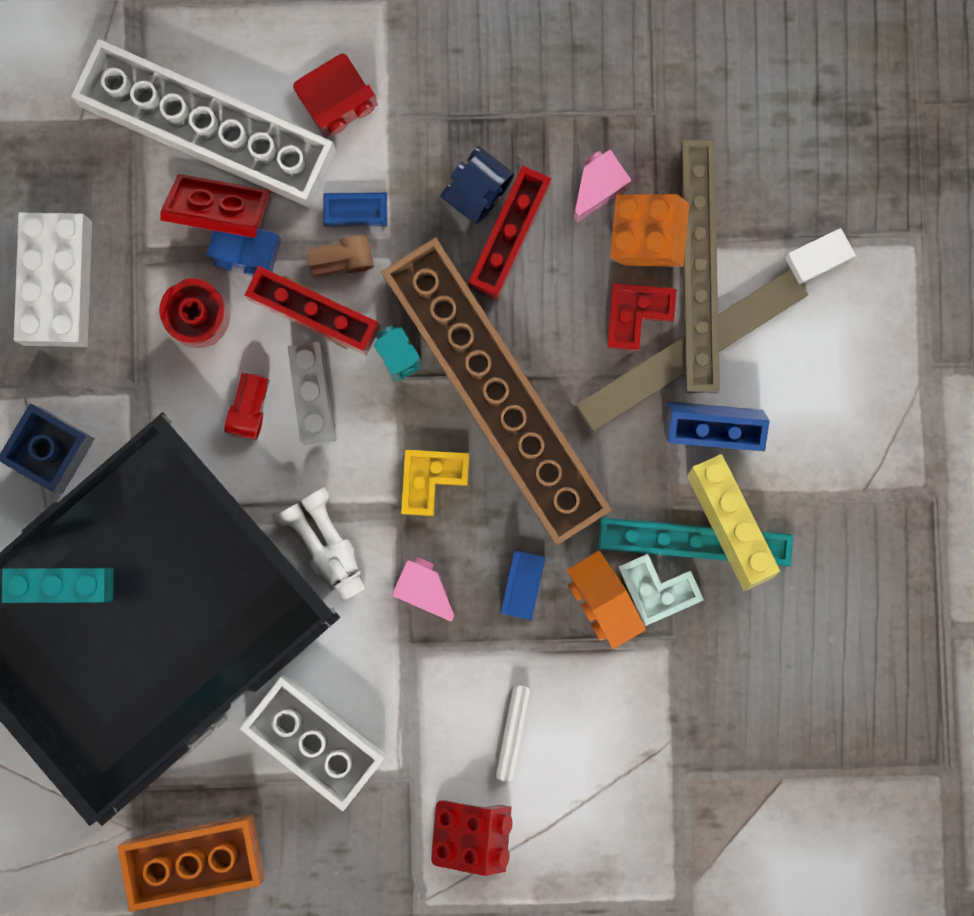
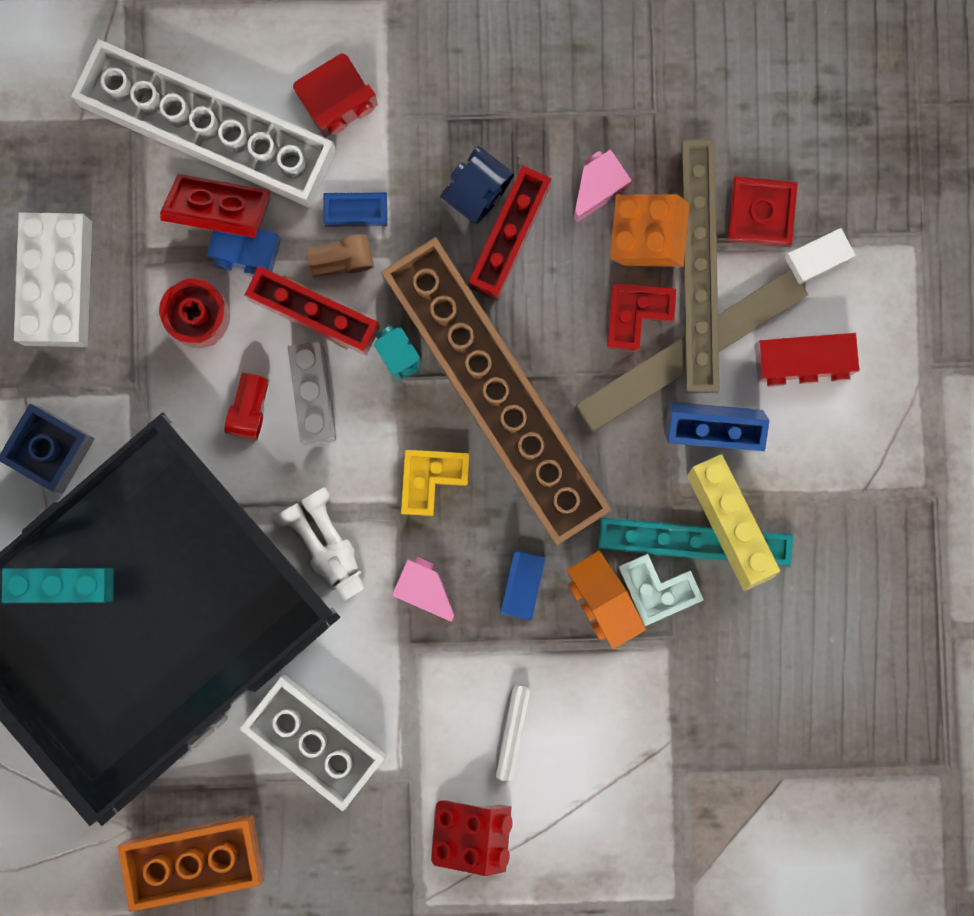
(762, 211): none -> red plate
(807, 359): none -> red brick

